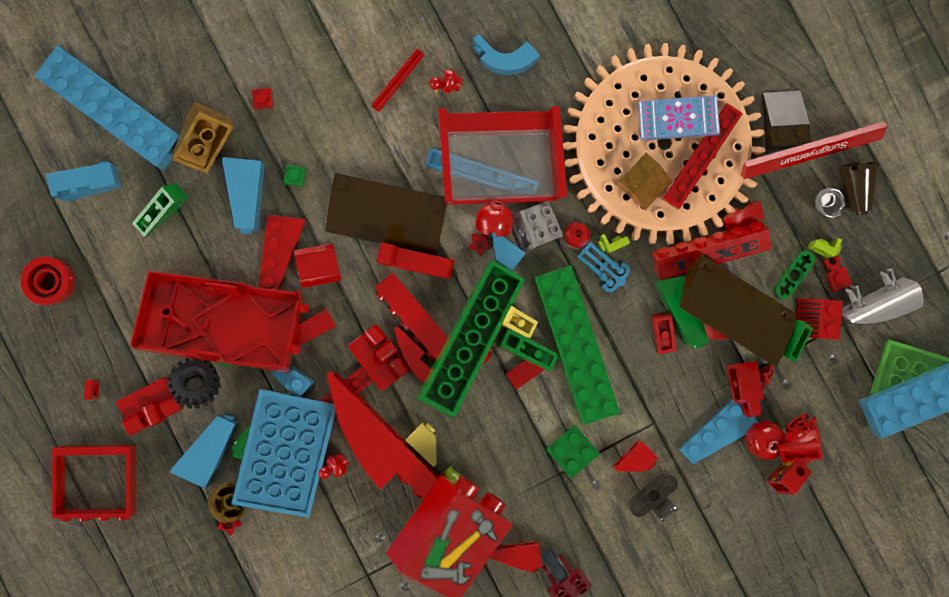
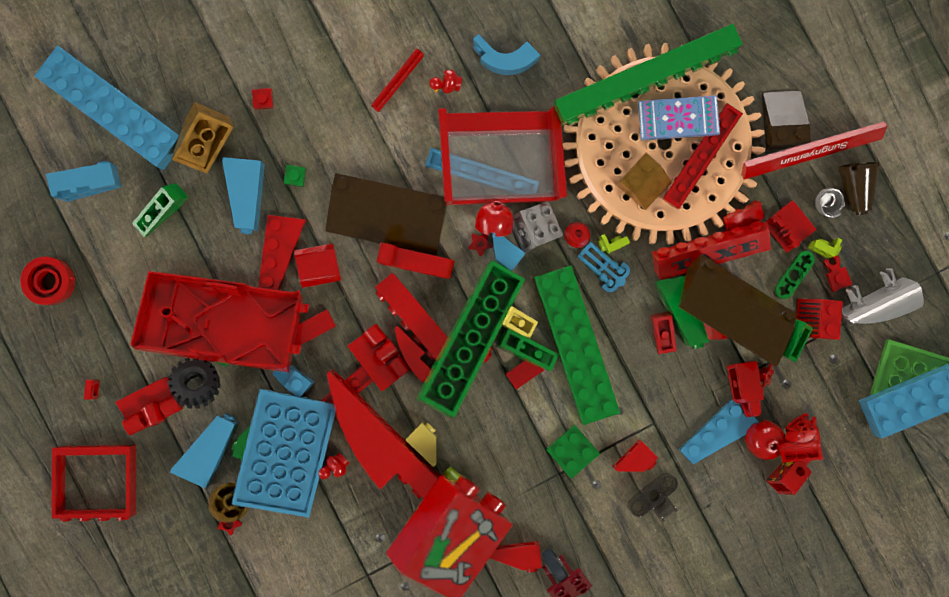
(647, 75): none -> green brick
(790, 226): none -> red hinge

